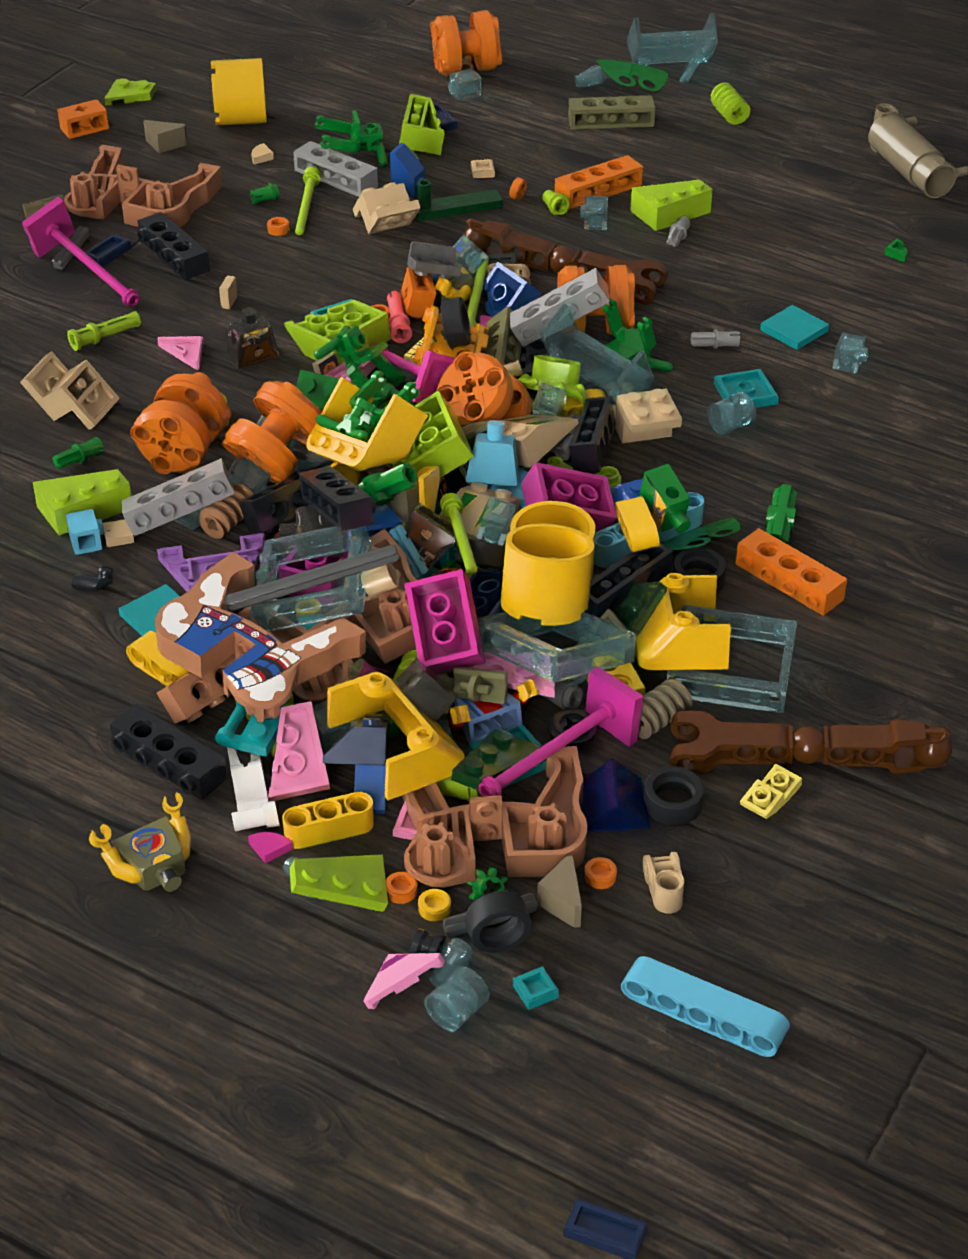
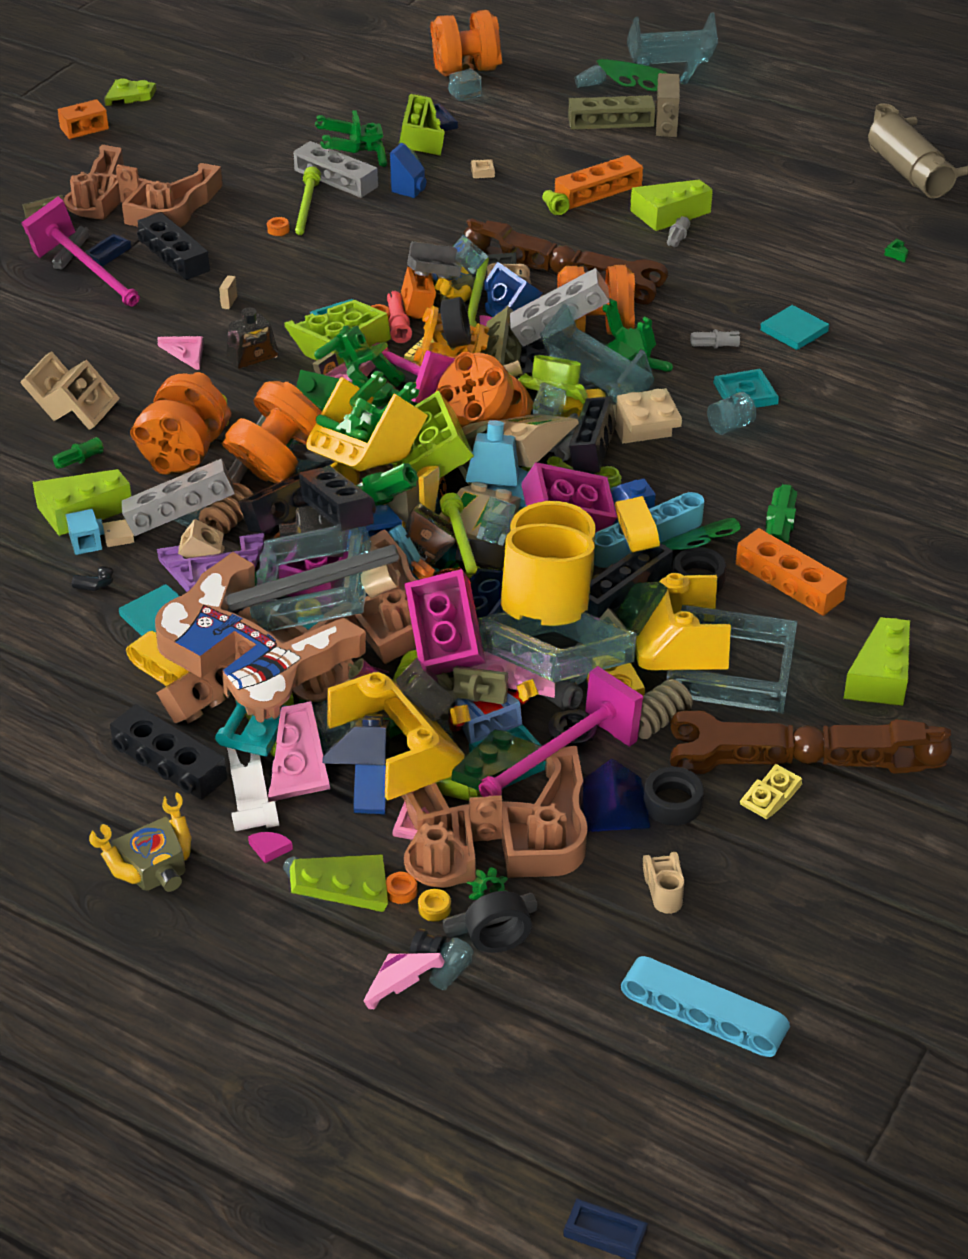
(95, 332): lime pin -> none
(165, 135): dark tan slope -> none
(200, 541): none -> tan brick
(238, 91): yellow brick -> none
(250, 475): clear light blue brick -> none
(261, 154): tan tile -> none
(264, 193): green pin -> none
(328, 820): yellow beam -> none
(386, 208): tan bracket -> none
(422, 569): none -> orange axle
(455, 204): dark green piece -> none
(457, 998): clear light blue wheel -> none
(518, 189): orange tile -> none
(535, 988): teal tile -> none
(560, 893): dark tan slope -> none
(595, 212): clear light blue brick -> none
(600, 873): orange tile -> none
(666, 499): green torso -> none
(667, 105): none -> dark tan window
(730, 103): lime piece -> none
(850, 352): clear light blue brick -> none
(882, 665): none -> lime wedge

